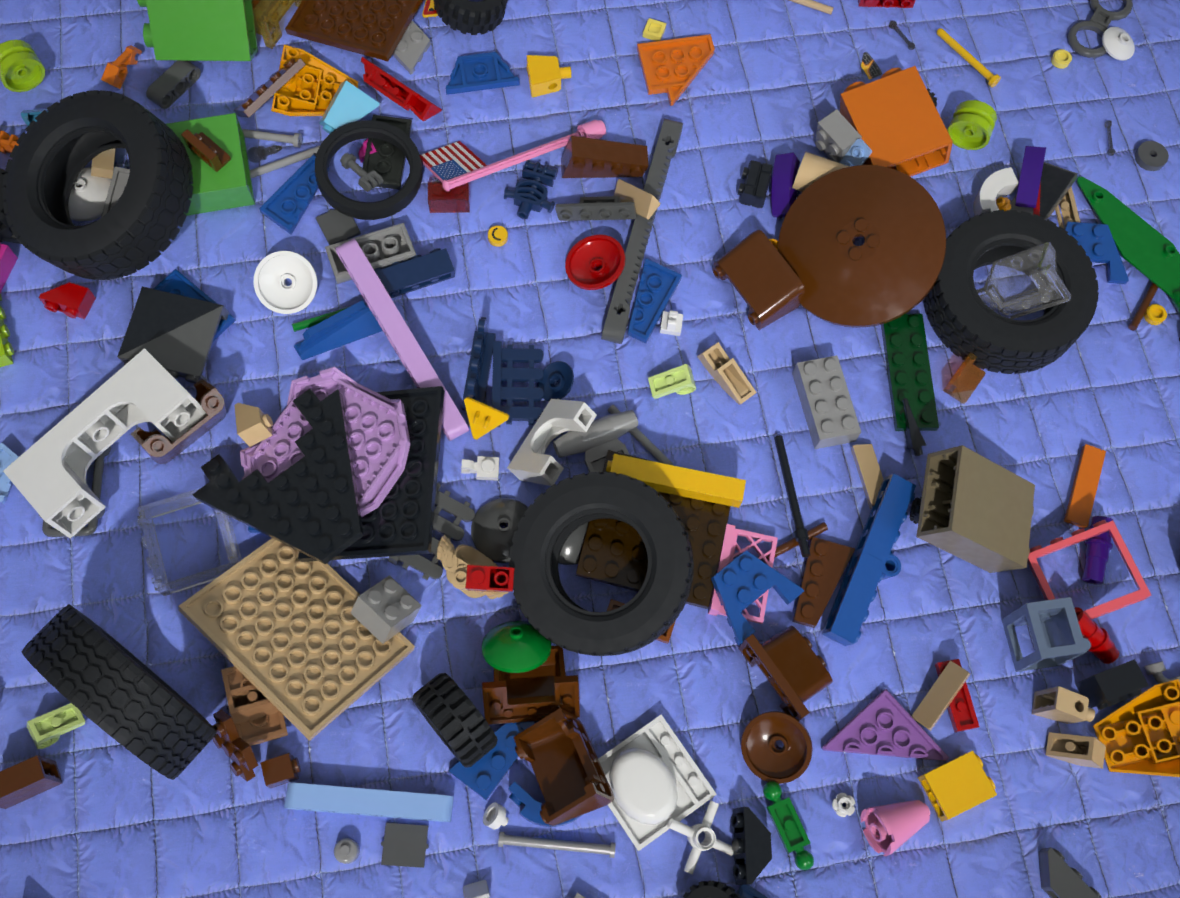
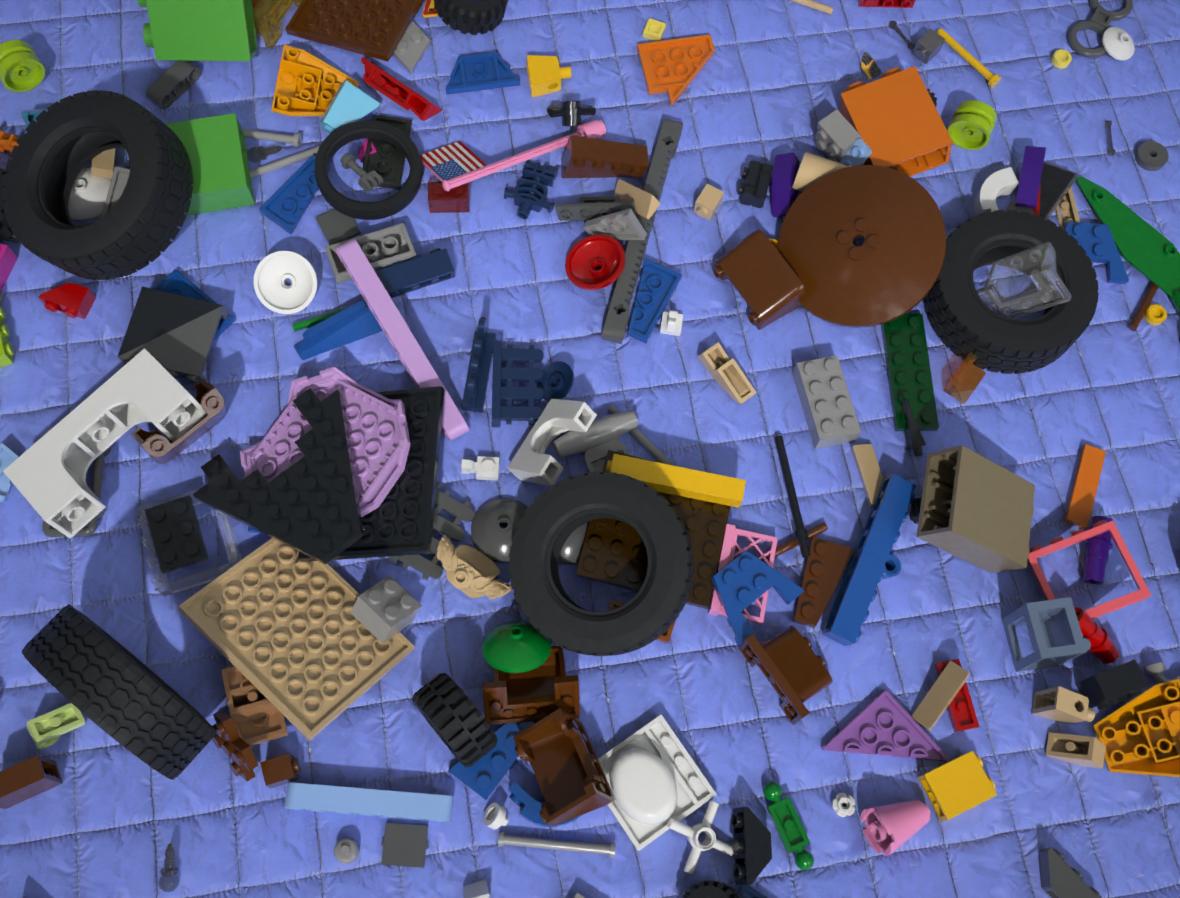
(117, 70): orange piece -> none
(169, 879): none -> clear smoke bar
(176, 534): none -> black plate
(206, 149): reddish brown bracket -> none
(252, 424): tan slope -> none
(267, 90): wing -> none
(483, 417): yellow piece -> none
(489, 578): red slope -> none
(497, 236): yellow tile -> none
(571, 112): none -> black bar
(619, 225): none -> light grey wing
(674, 380): yellowish green plate -> none
(708, 202): none -> tan brick
(769, 760): reddish brown dish -> none
(928, 46): none -> flat silver brick
(1003, 203): light orange plate -> none

